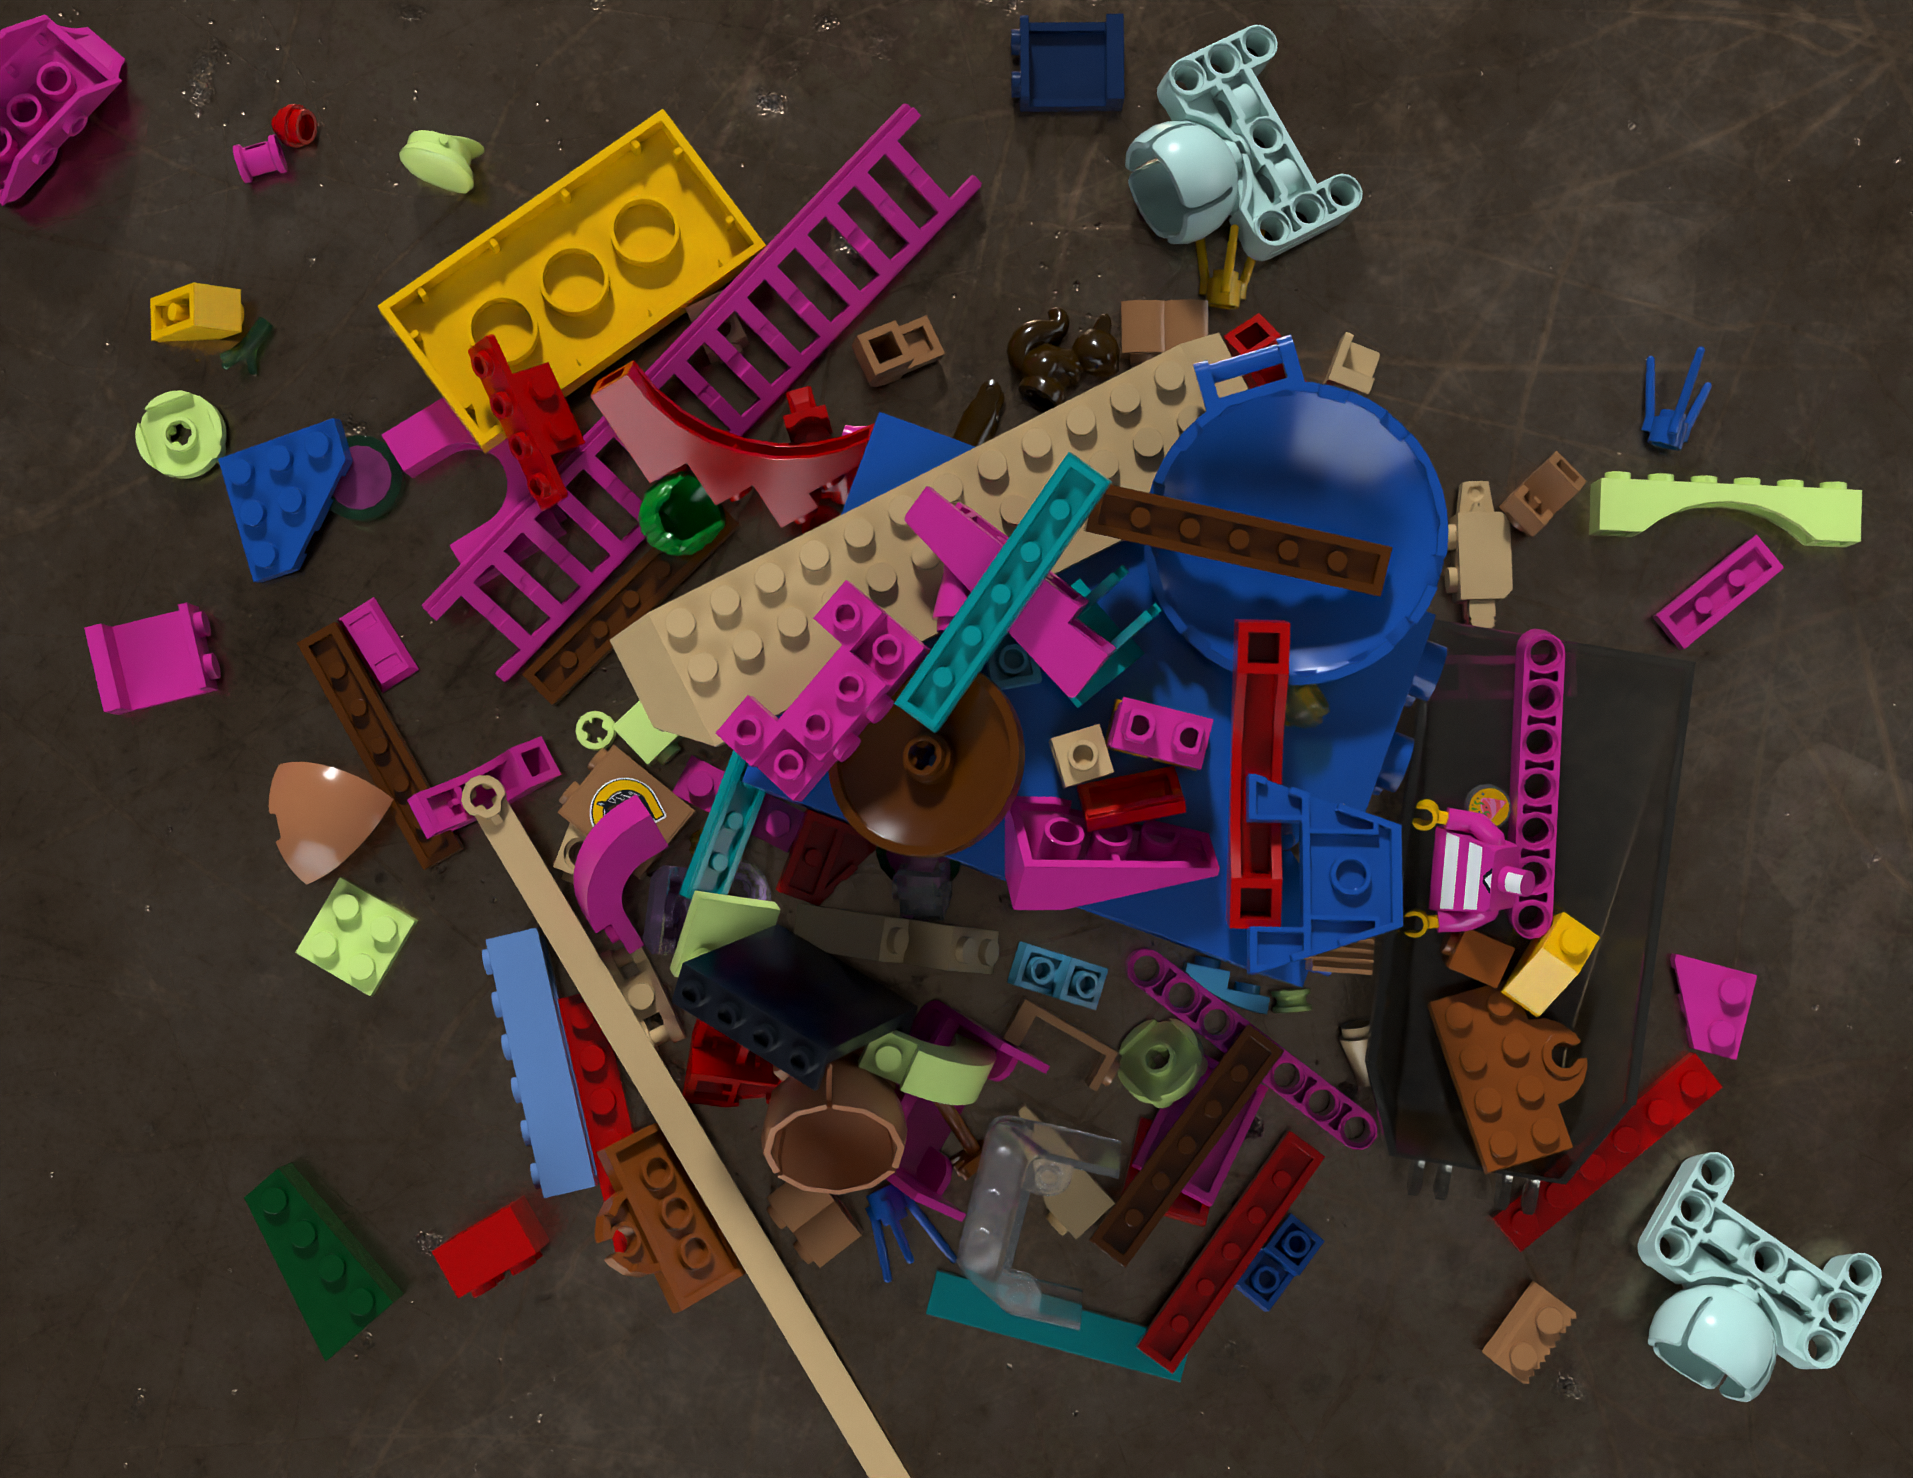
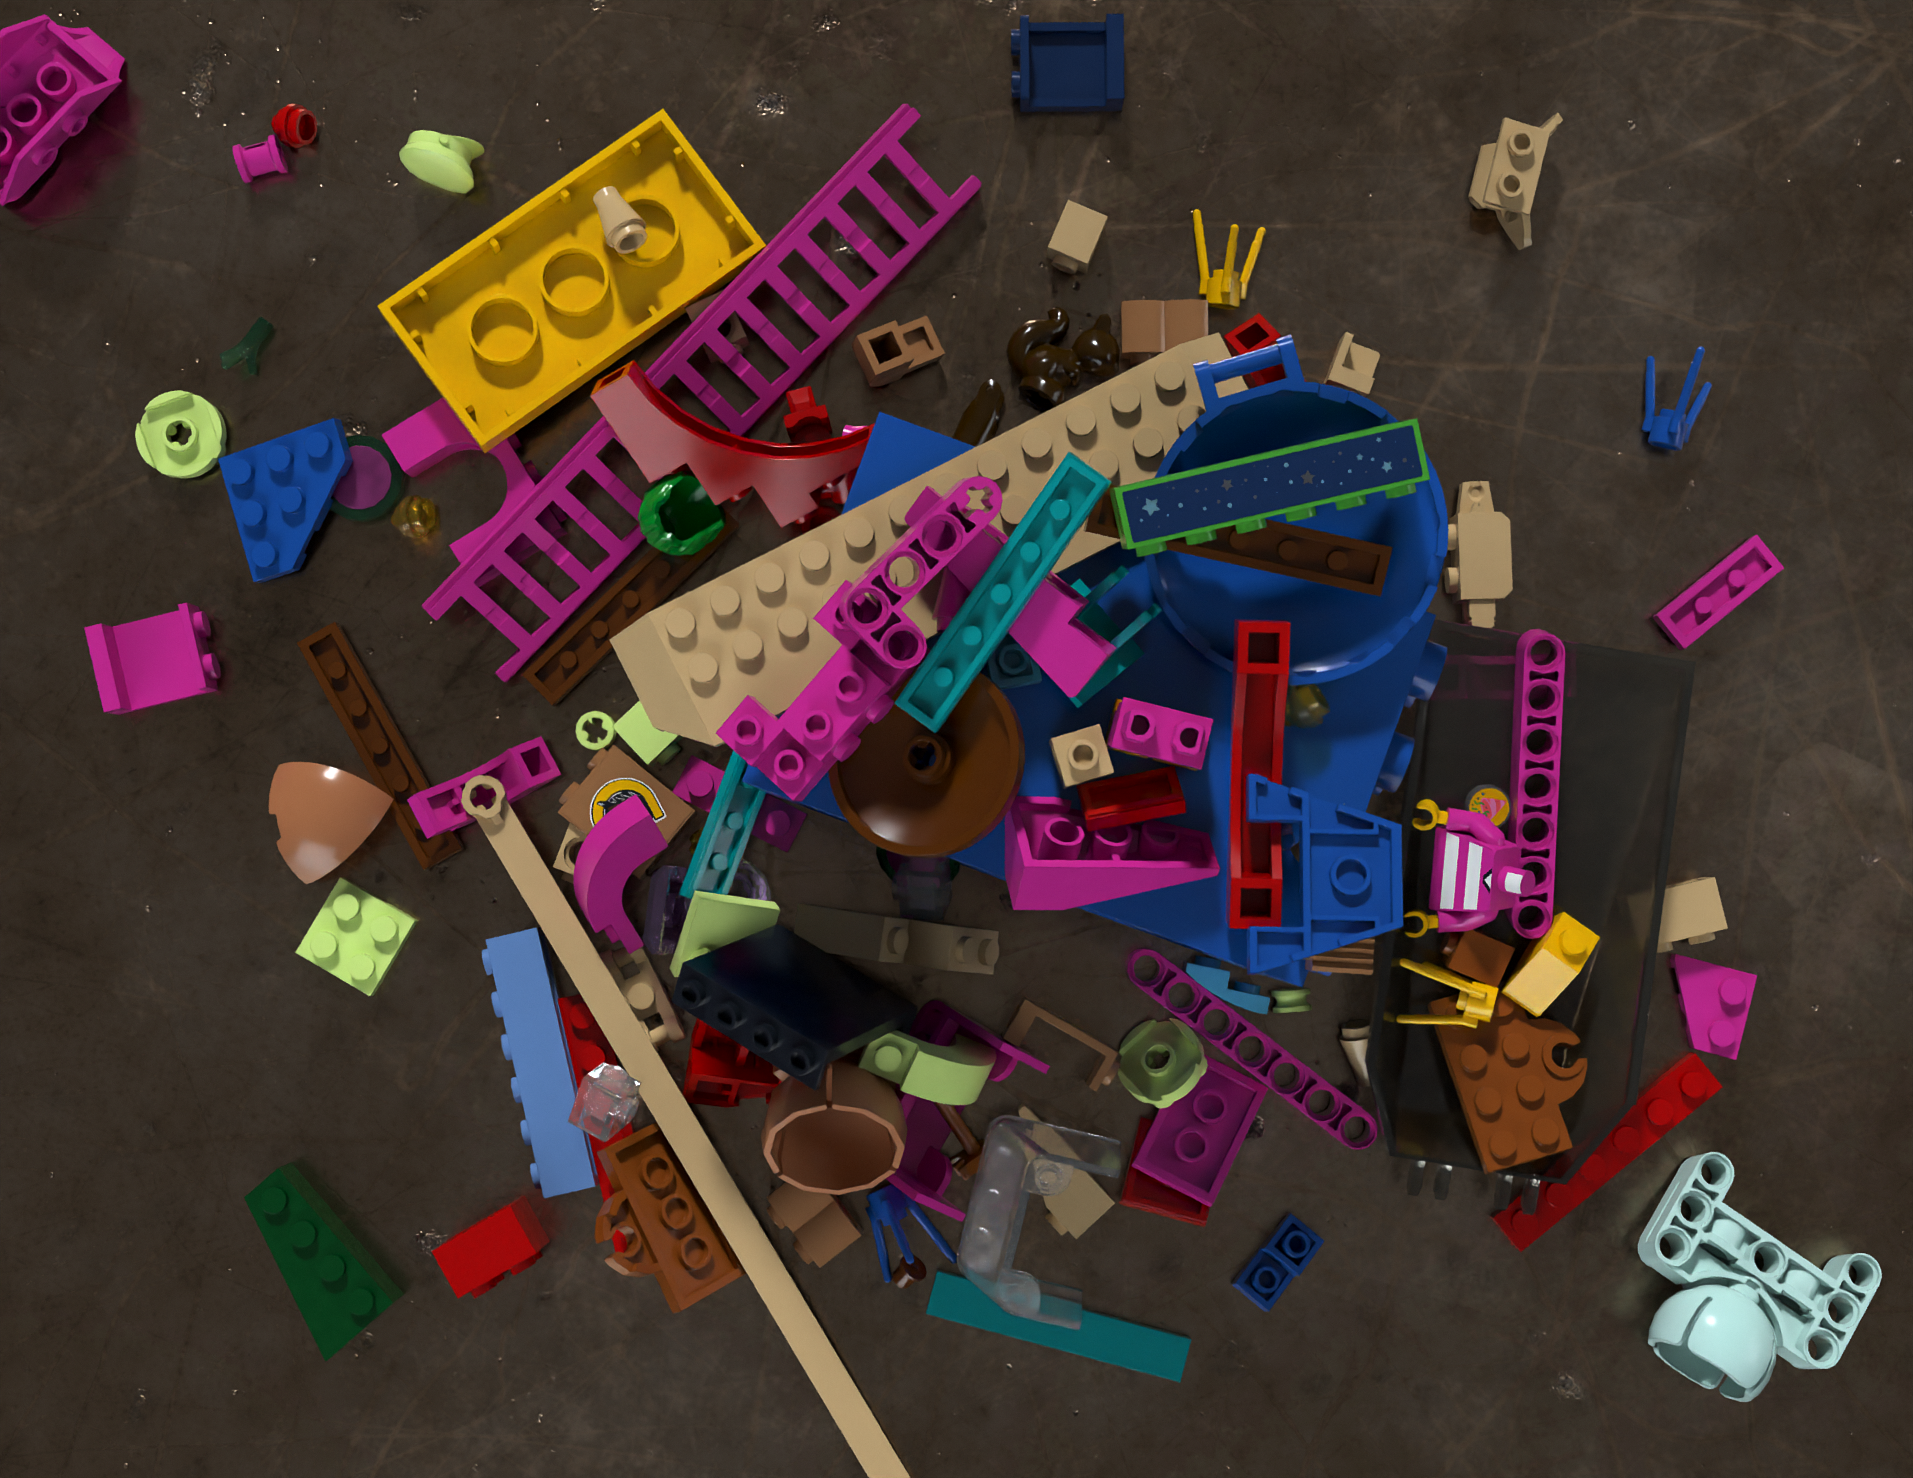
(196, 313): yellow slope -> none
(378, 644): dark pink tile -> none
(415, 516): none -> clear yellow plate
(532, 416): red bracket -> none
(605, 1101): none -> clear brick
(620, 223): none -> tan cone
(822, 857): red wing -> none
(907, 1273): none -> reddish brown piece
(926, 564): none -> dark pink beam
(1057, 975): medium azure slope -> none
(1076, 238): none -> tan brick
(1186, 1145): reddish brown plate -> none
(1214, 166): light aqua beam -> none
(1230, 1251): red plate -> none
(1269, 485): none -> dark blue brick
(1474, 998): none -> yellow plant
(1509, 175): none -> tan piece
(1529, 1332): medium nougat brick -> none
(1542, 494): medium nougat brick -> none
(1691, 912): none -> tan brick
(1811, 515): yellowish green arch -> none

